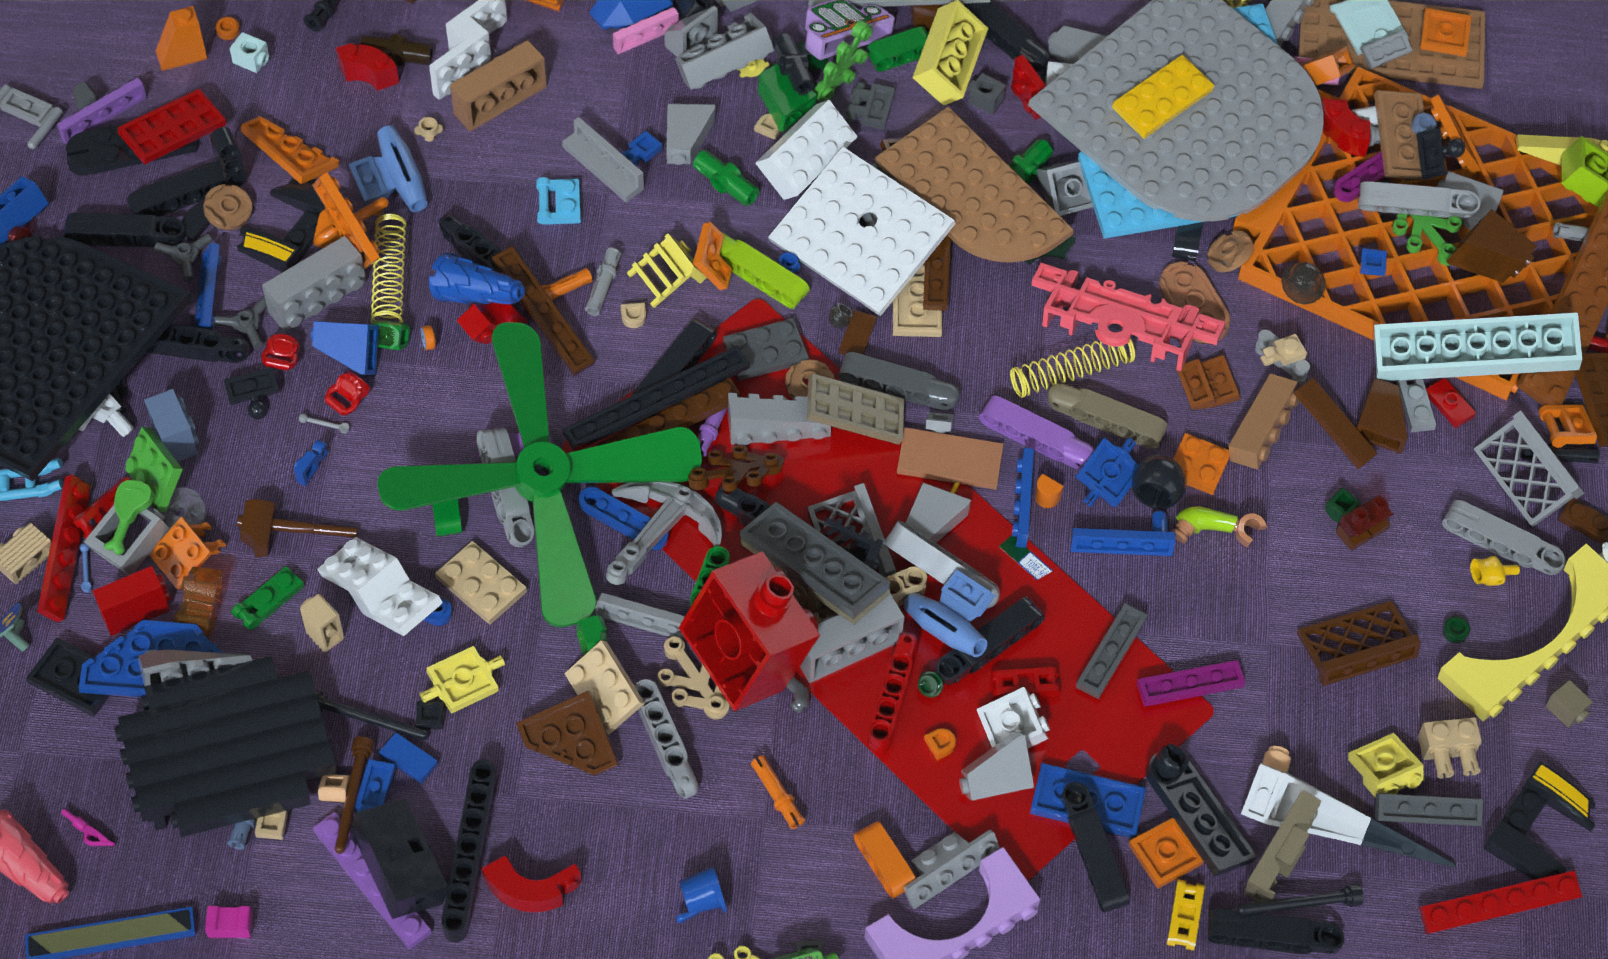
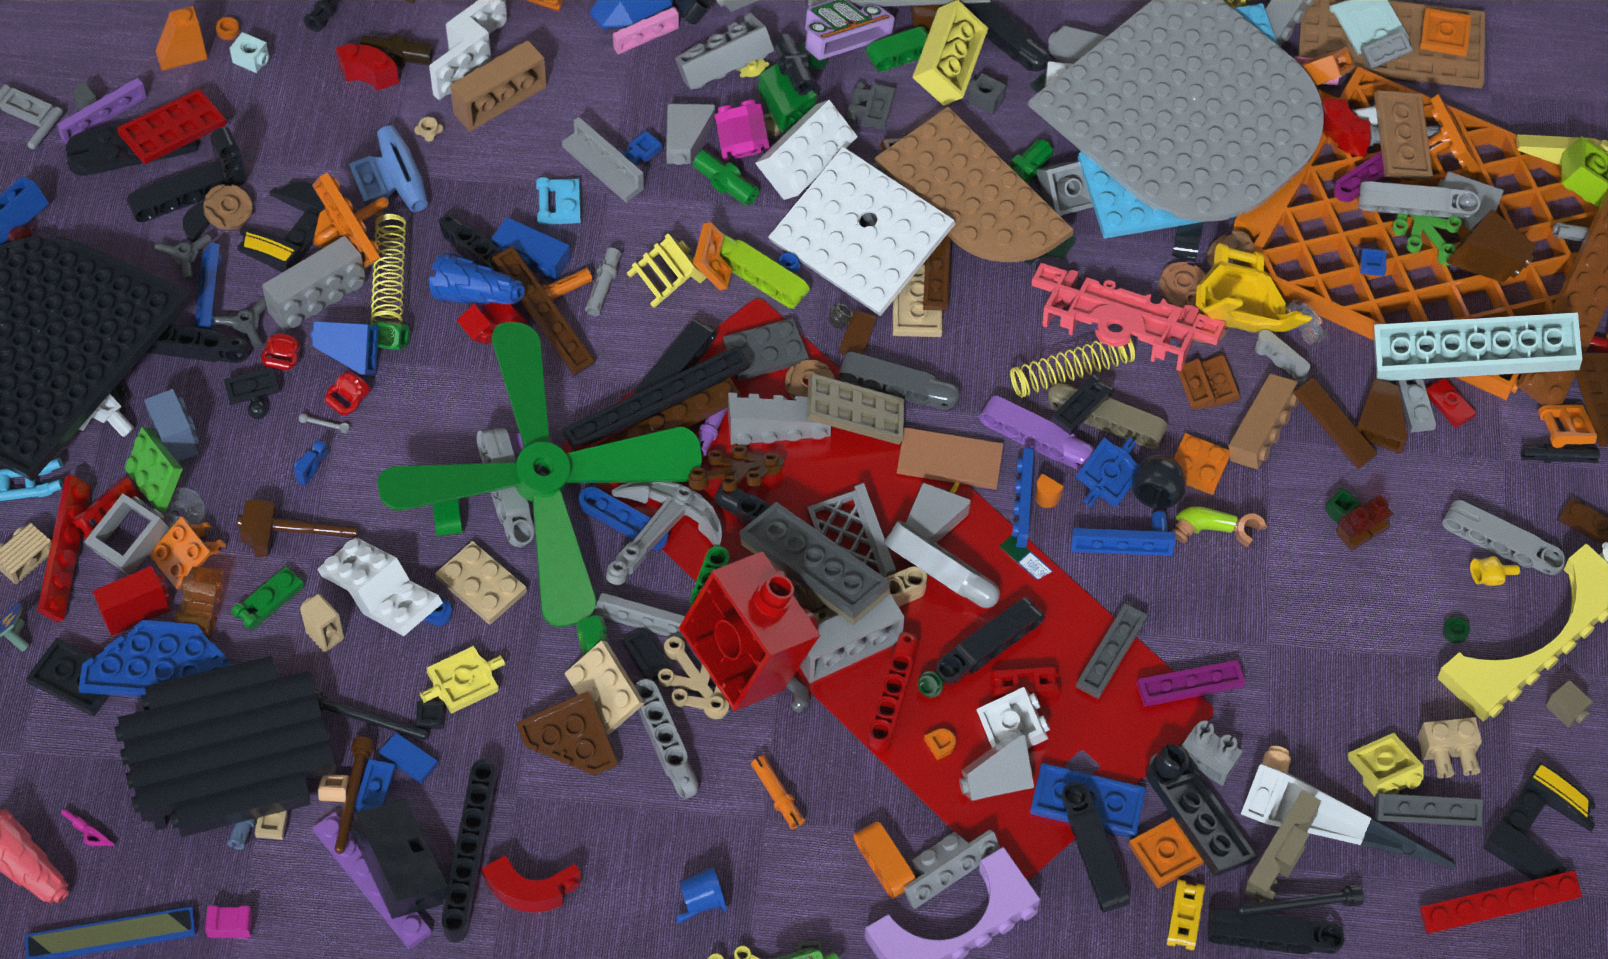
(86, 585): medium blue hinge -> none
(123, 229): black piece -> none
(129, 501): bright green piece -> none
(173, 664): light grey wedge -> none
(288, 151): orange wing -> none
(428, 337): orange tile -> none
(536, 249): none -> blue brick
(633, 314): tan tile -> none
(645, 654): none -> black tile
(692, 31): light grey slope -> none
(742, 130): none -> dark pink brick
(832, 79): bright green plant -> none
(860, 547): black plate -> none
(939, 422): light grey plate -> none
(950, 617): medium blue plate -> none
(1026, 83): red plate -> none
(1082, 404): none -> black plate
(1163, 96): yellow plate -> none
(1211, 754): none -> light grey brick
(1244, 295): none -> yellow piece
(1285, 350): tan plate -> none
(1303, 283): clear smoke hat -> none
(1311, 330): none -> clear plate
(1367, 657): reddish brown fence -> none
(1423, 122): sand blue tile -> none
(1433, 152): black plate -> none
(1544, 454): light grey fence -> none

